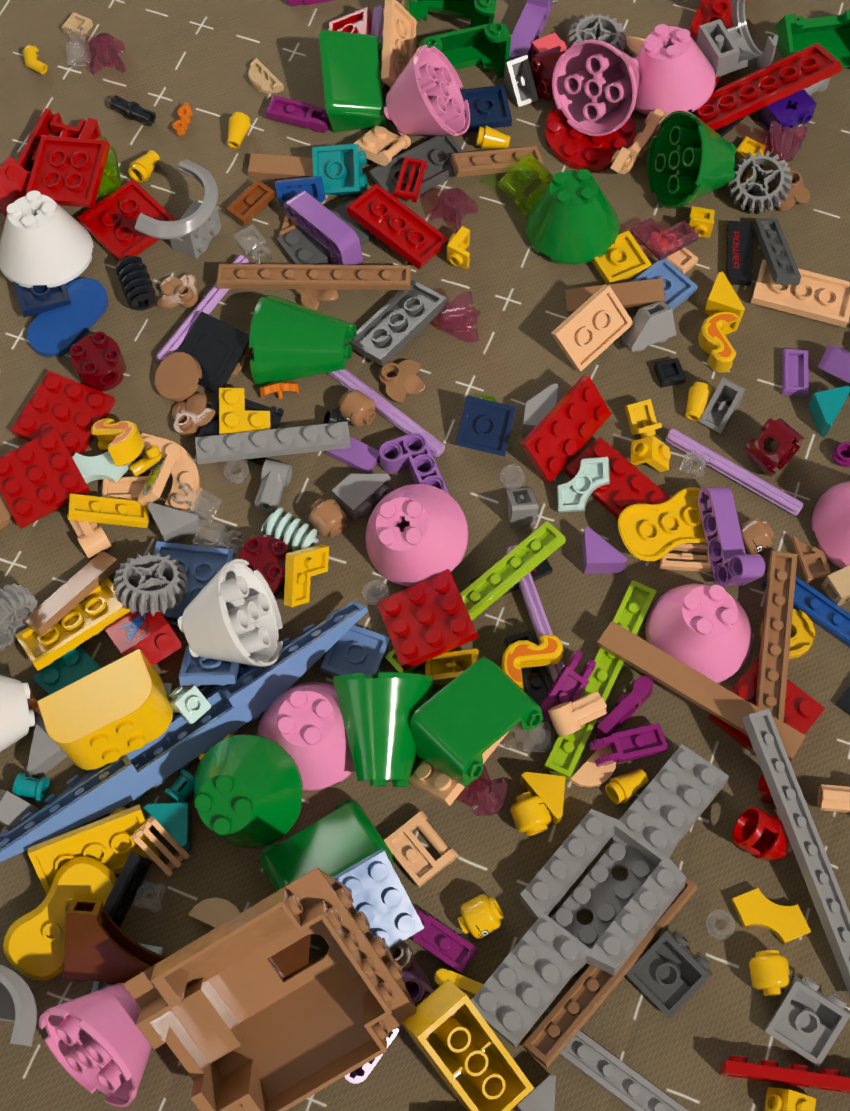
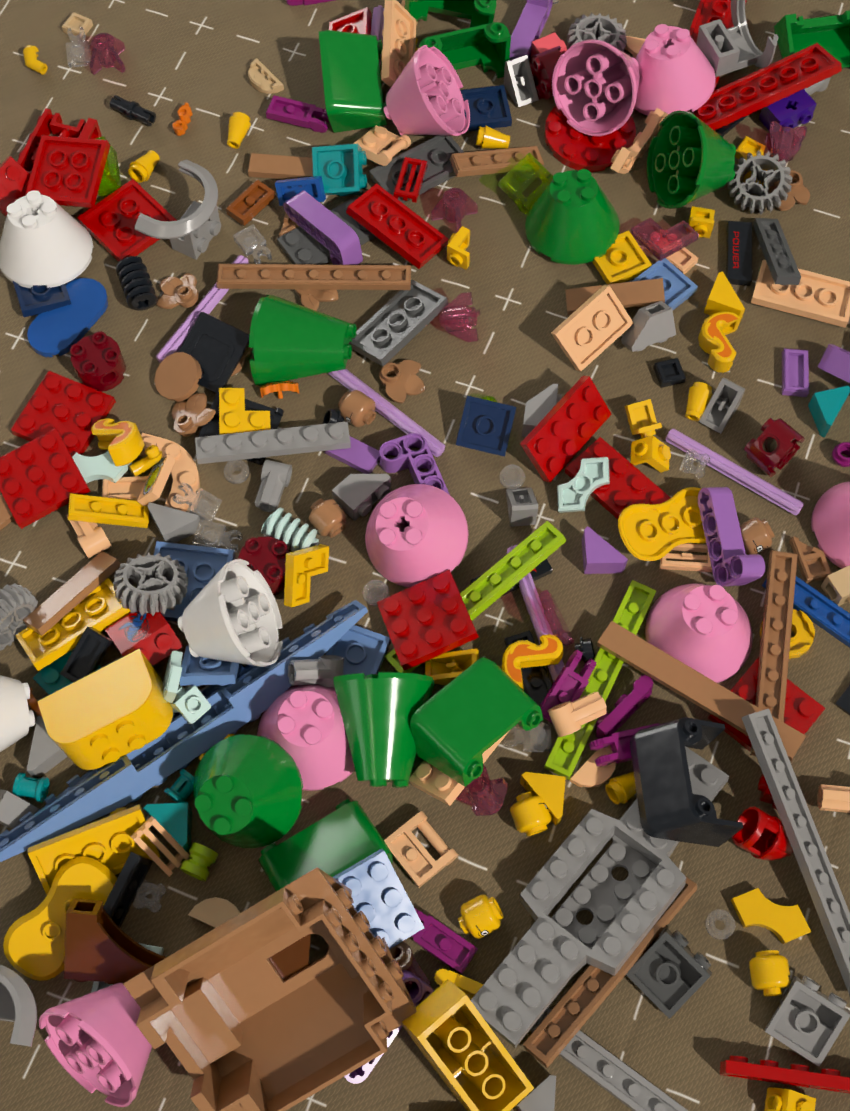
(86, 655): none -> black tile
(172, 676): none -> light aqua tile
(200, 859): none -> lime wheel
(316, 671): none -> light grey piece
(555, 618): none -> clear pink tile
(587, 649): none -> black plate
(664, 784): none -> black windscreen

